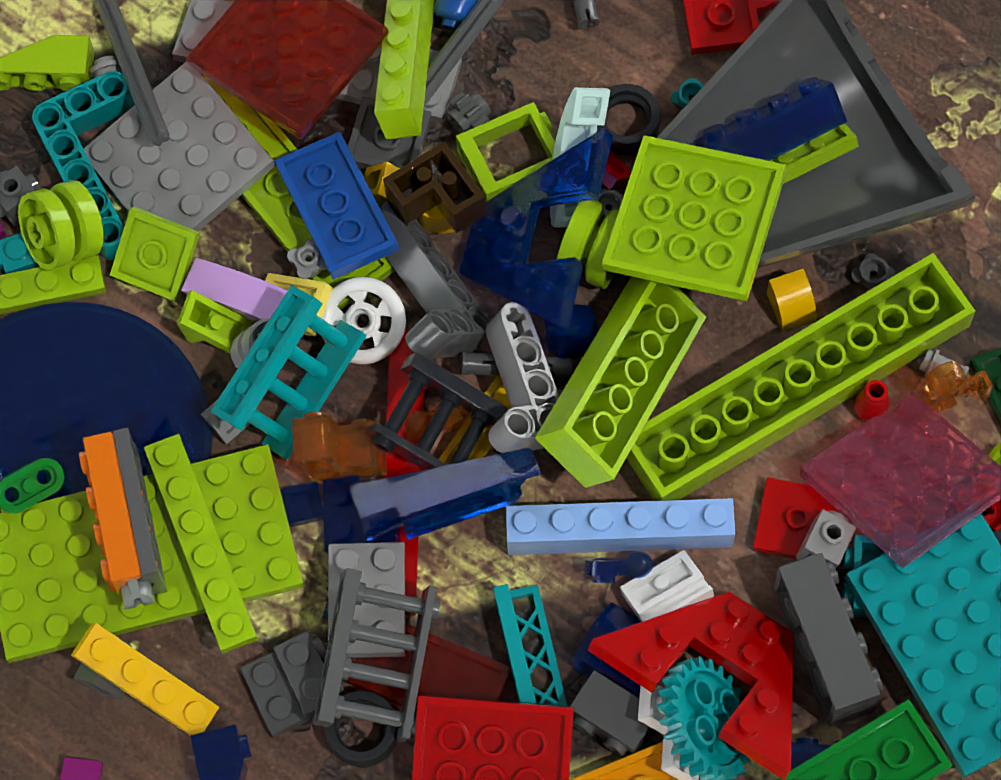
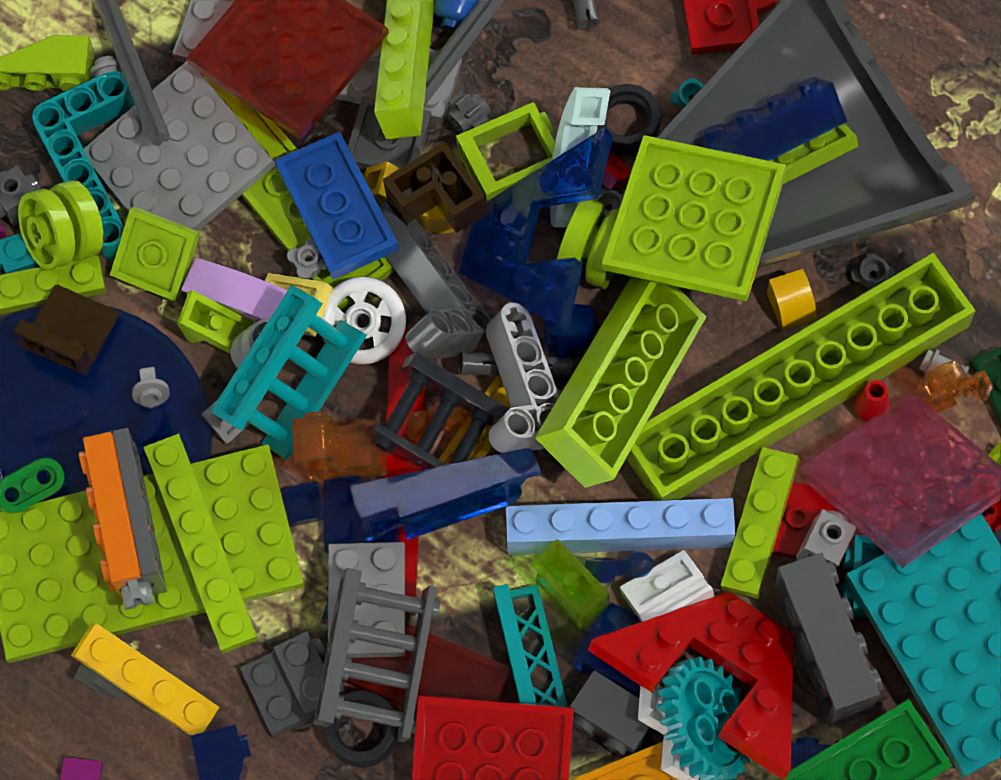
(68, 329): none -> dark brown bracket
(149, 390): none -> light grey plate
(569, 584): none -> clear neon green brick
(760, 523): none -> lime plate

